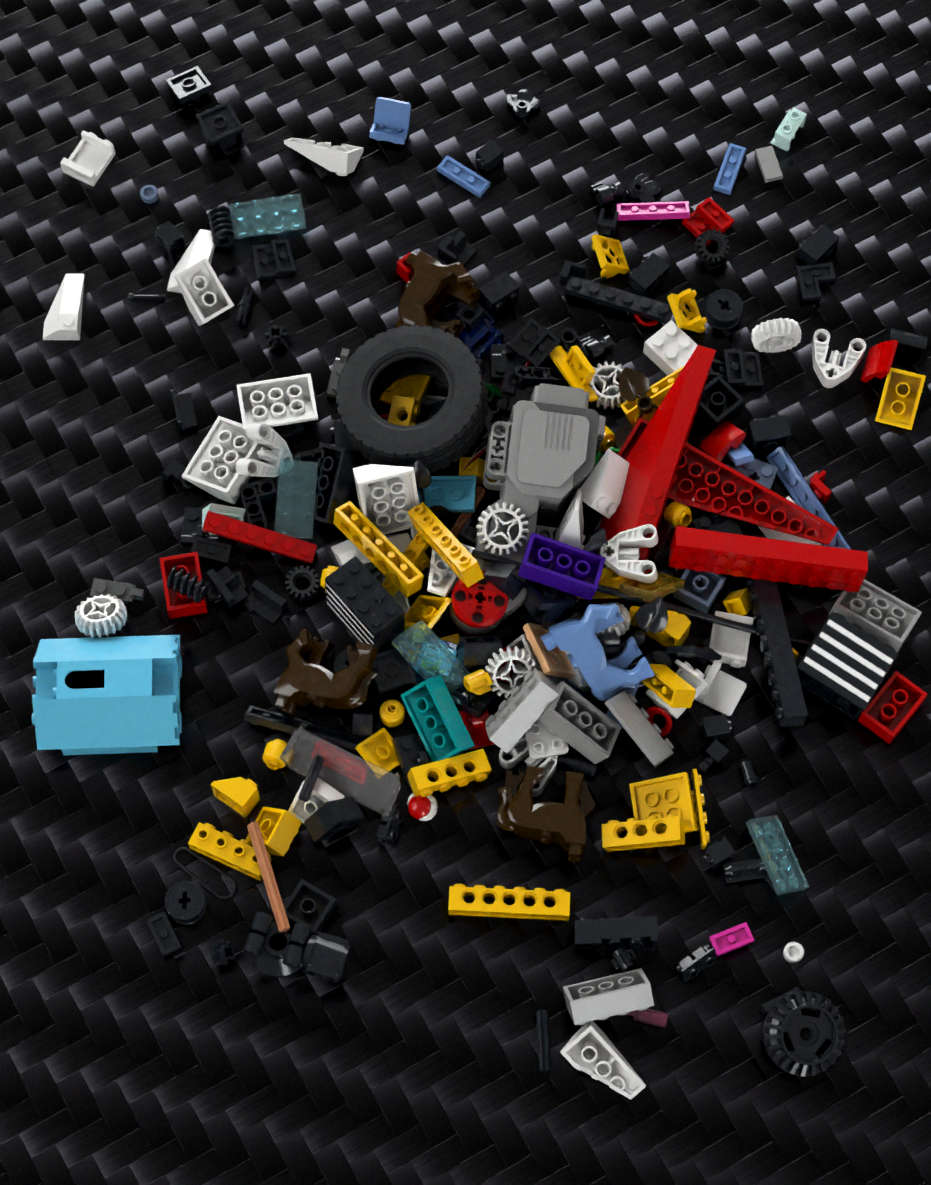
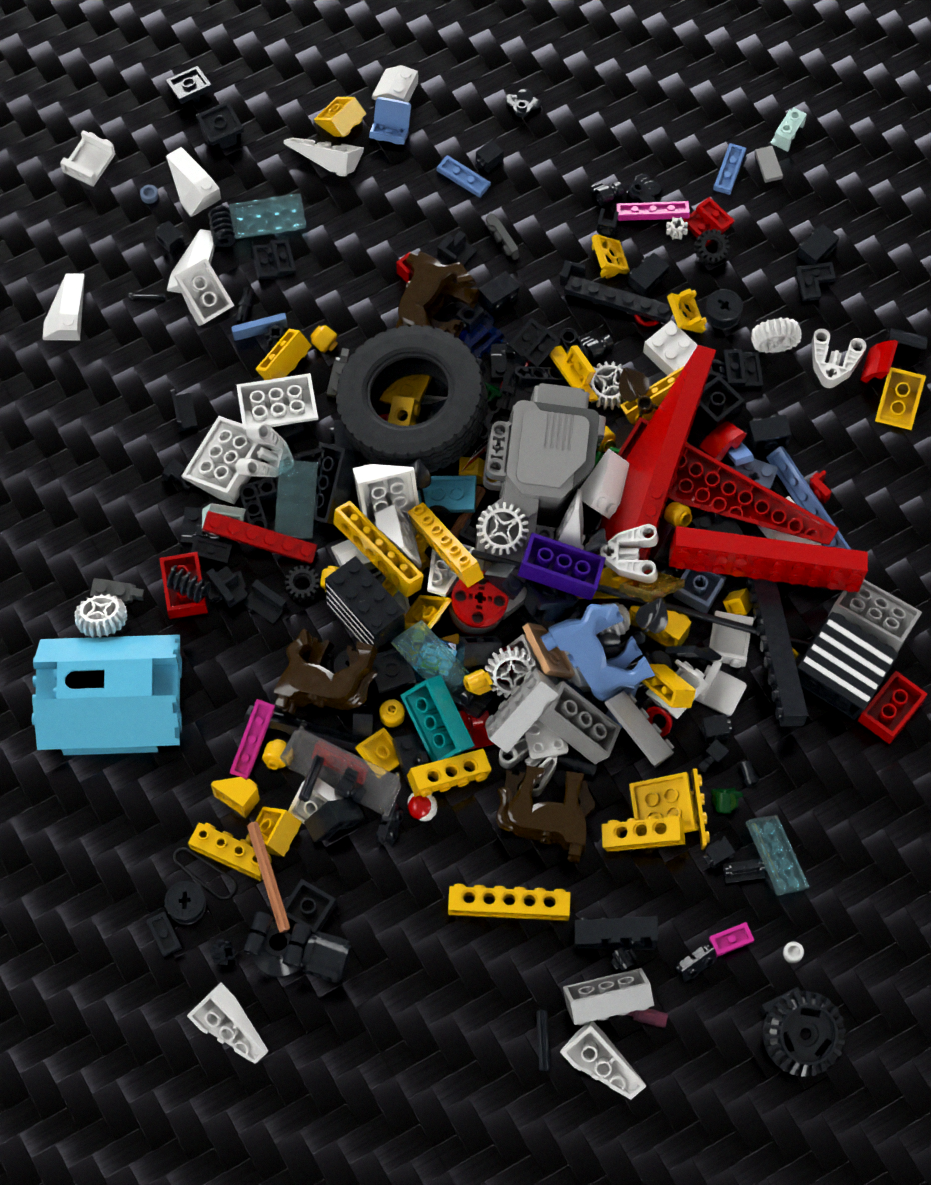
(192, 183): none -> white wedge
(224, 1018): none -> white wedge
(252, 739): none -> dark pink tile
(258, 326): none -> medium blue tile
(284, 355): none -> yellow brick
(324, 338): none -> yellow head
(341, 116): none -> yellow slope
(348, 788): none -> black piece
(397, 84): none -> white slope
(399, 532): none -> white slope
(502, 236): none -> dark grey hinge
(672, 228): none -> white gear
(725, 799): none -> dark green piece

